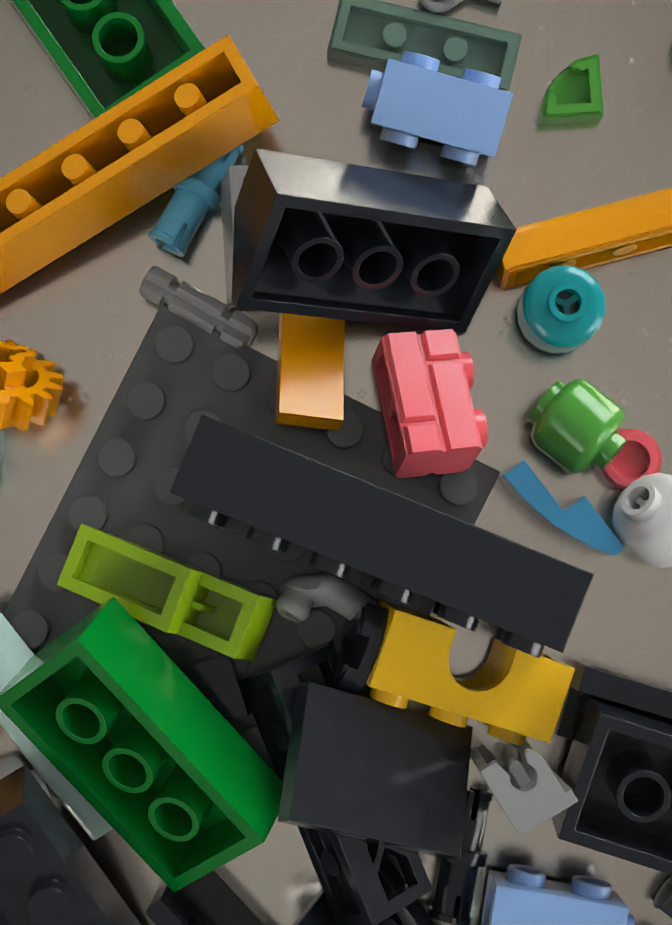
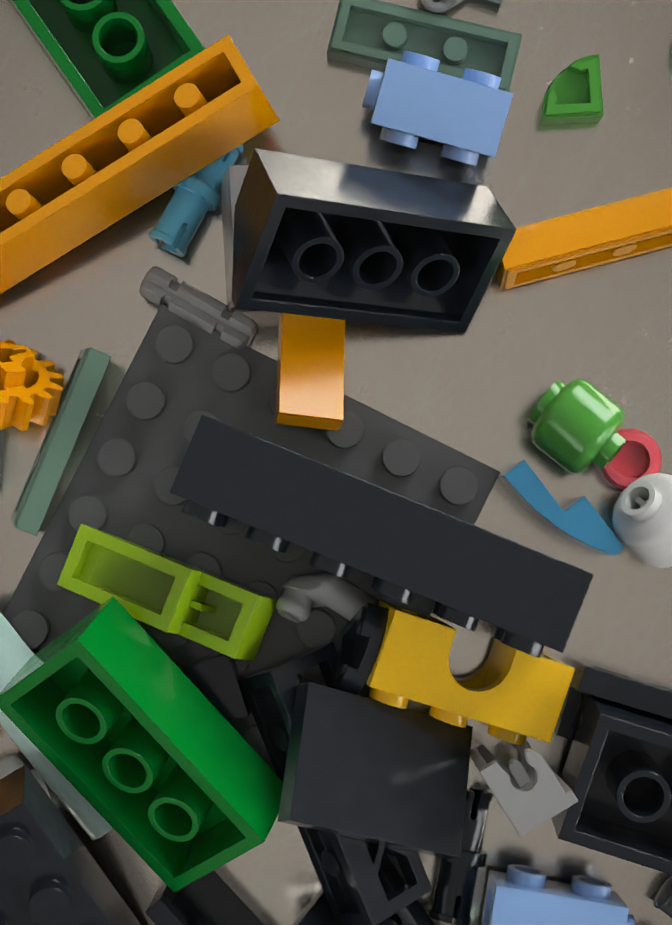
(59, 440): none -> sand green tile
(428, 403): coral brick -> none
(567, 289): teal head -> none

